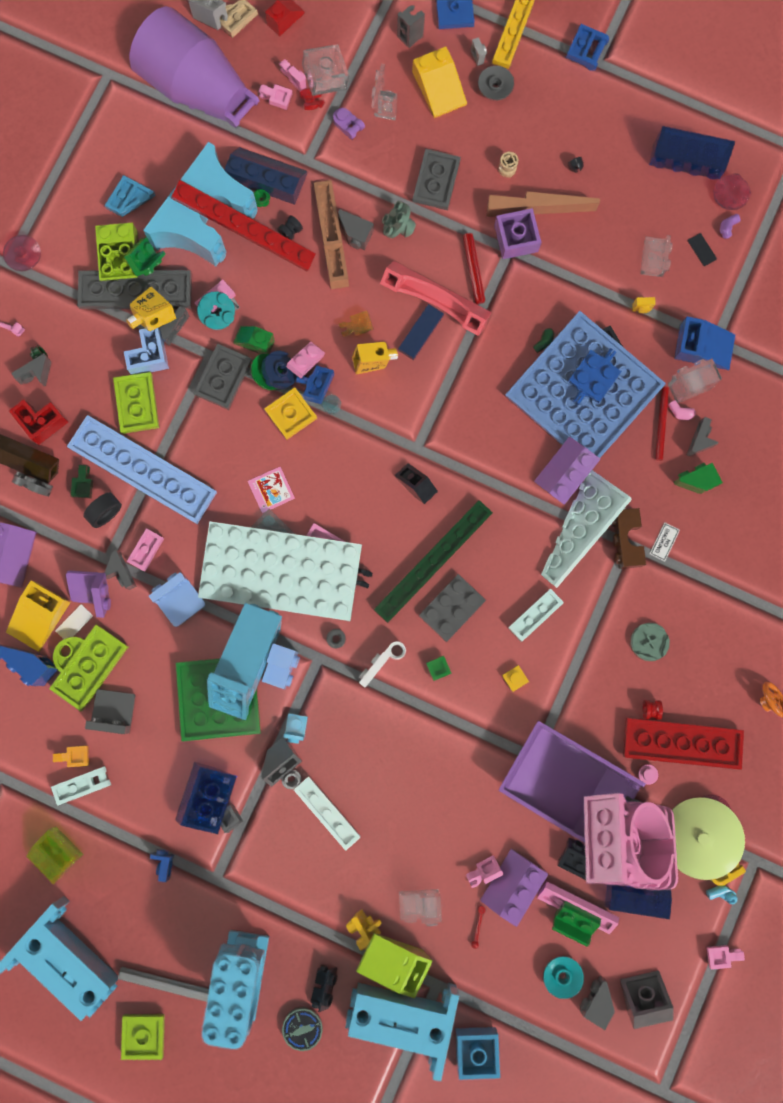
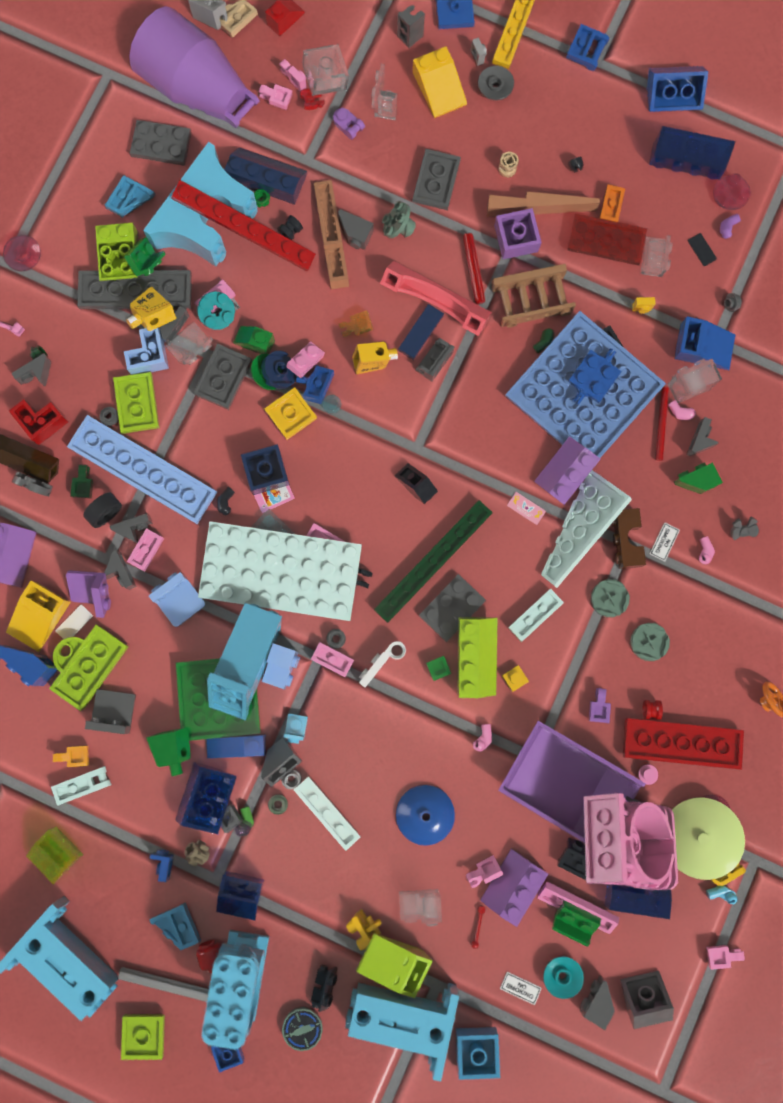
(111, 421): none -> dark grey plate
(128, 527): none -> dark grey slope
(160, 142): none -> dark grey plate
(170, 749): none -> green torso
(178, 926): none -> dark azure wing
(189, 344): none -> clear bracket
(197, 853): none -> dark tan gear
(207, 954): none -> red head
(222, 501): none -> black arm
(227, 1058): none -> blue piece
(236, 746): none -> blue slope
(239, 895): none -> clear blue slope
(248, 822): none -> arm
(265, 469): none -> dark blue brick
(271, 804): none -> plate
(332, 659): none -> bright pink plate
(423, 800): none -> blue dish
(435, 359): none -> dark grey hinge
(477, 657): none -> lime slope
(485, 739): none -> bright pink arm
(520, 988): none -> white sticker
(526, 508): none -> bright pink sticker
(535, 277): none -> medium nougat fence
(599, 710): none -> medium lavender plate
(607, 239): none -> clear red plate
(610, 598): none -> sand green tile
(612, 203): none -> orange plate
(676, 88): none -> blue slope
(707, 552): none -> bright pink arm
(732, 302): none -> dark grey plate
(742, 531): none -> dark grey piece

